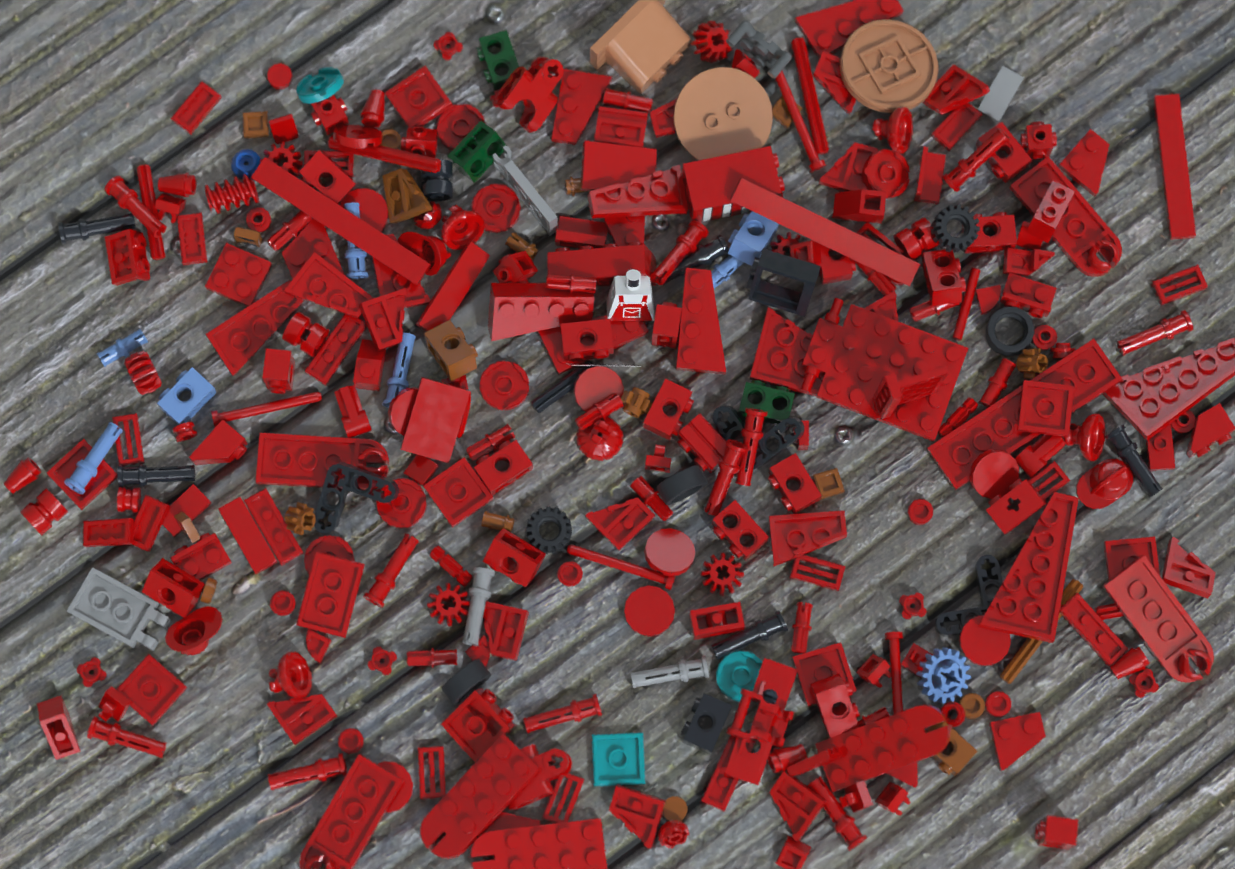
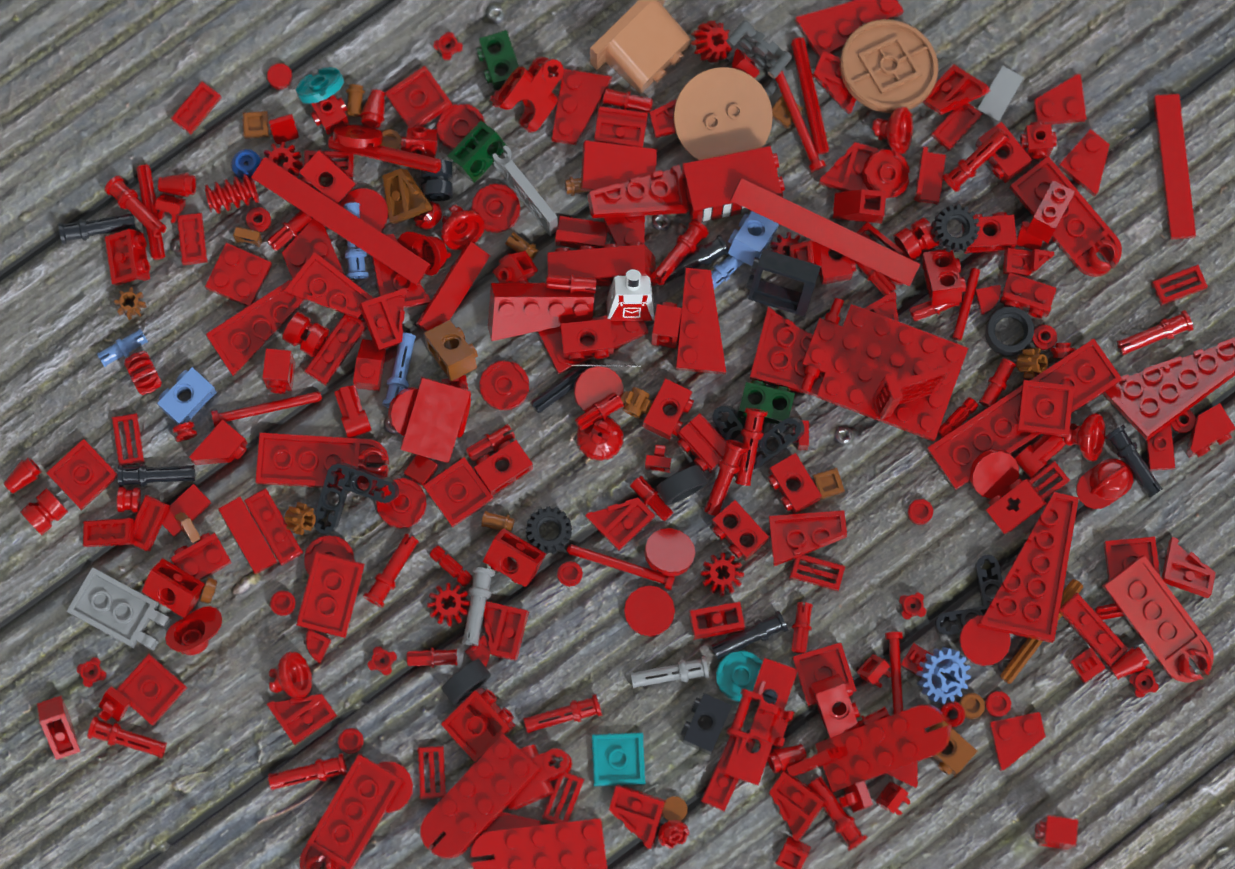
(88, 467): medium blue pin -> none
(130, 311): none -> dark orange gear
(354, 101): none -> dark orange pin
(1062, 103): none -> red wing
(1087, 665): none -> red tile

